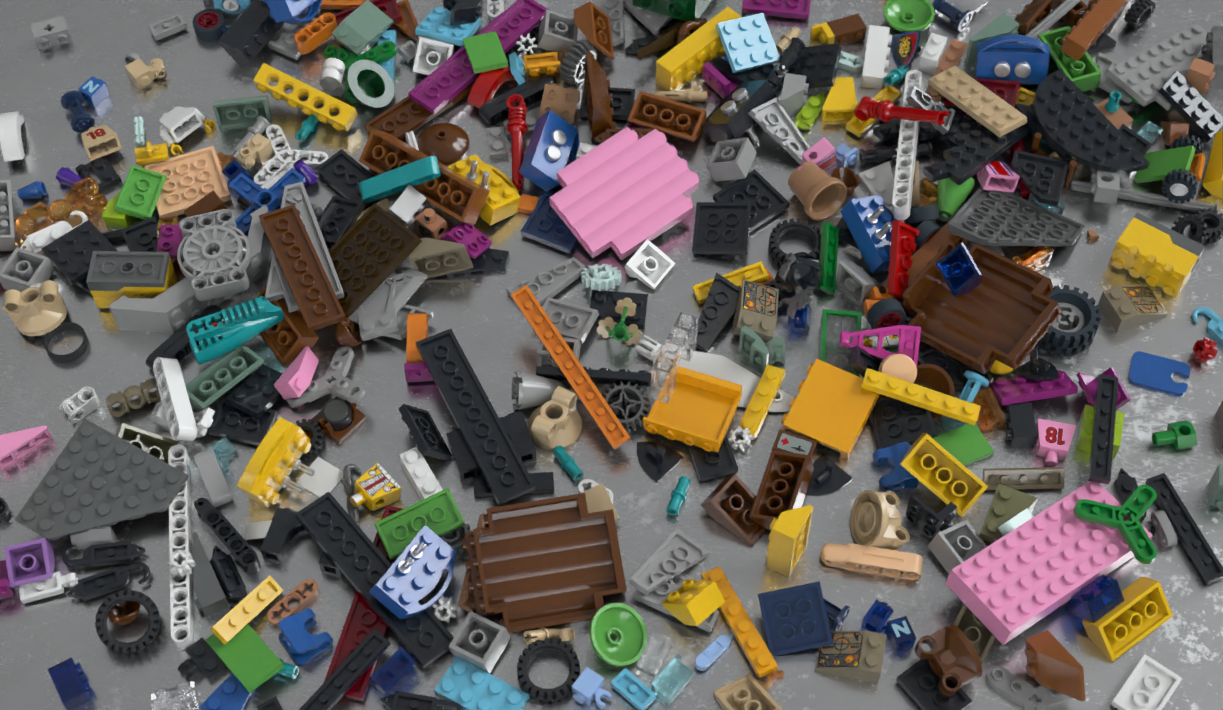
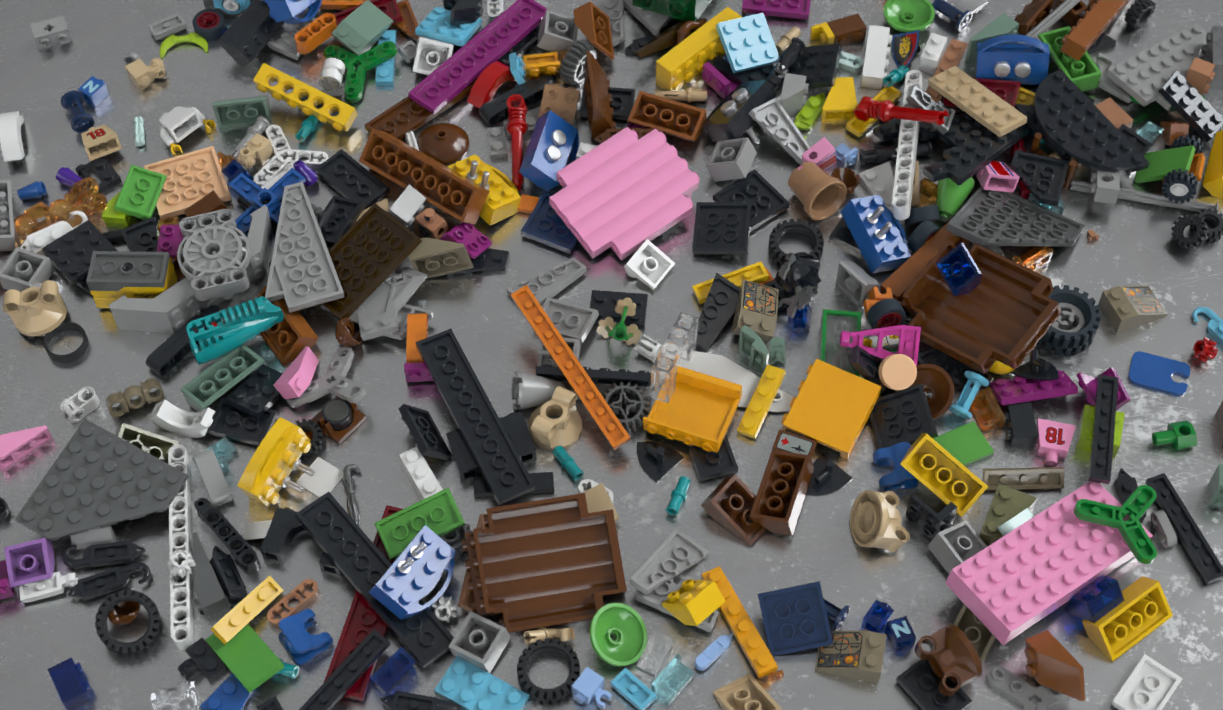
(151, 153): yellow hips -> none
(172, 40): none -> lime piece
(175, 399): white beam -> none
(302, 268): reddish brown plate -> none
(370, 80): hose -> none
(375, 489): torso -> none
(399, 179): teal beam -> none
(485, 52): bright green tile -> none
(523, 40): white gear -> none
(601, 277): light aqua gear -> none
(742, 444): white gear -> none
(788, 539): yellow slope -> none
(828, 258): green tile -> none
(873, 560): light nougat piece -> none
(900, 257): red wing -> none
(920, 396): yellow plate -> none
(1112, 104): teal pin -> none
(1156, 254): yellow piece -> none

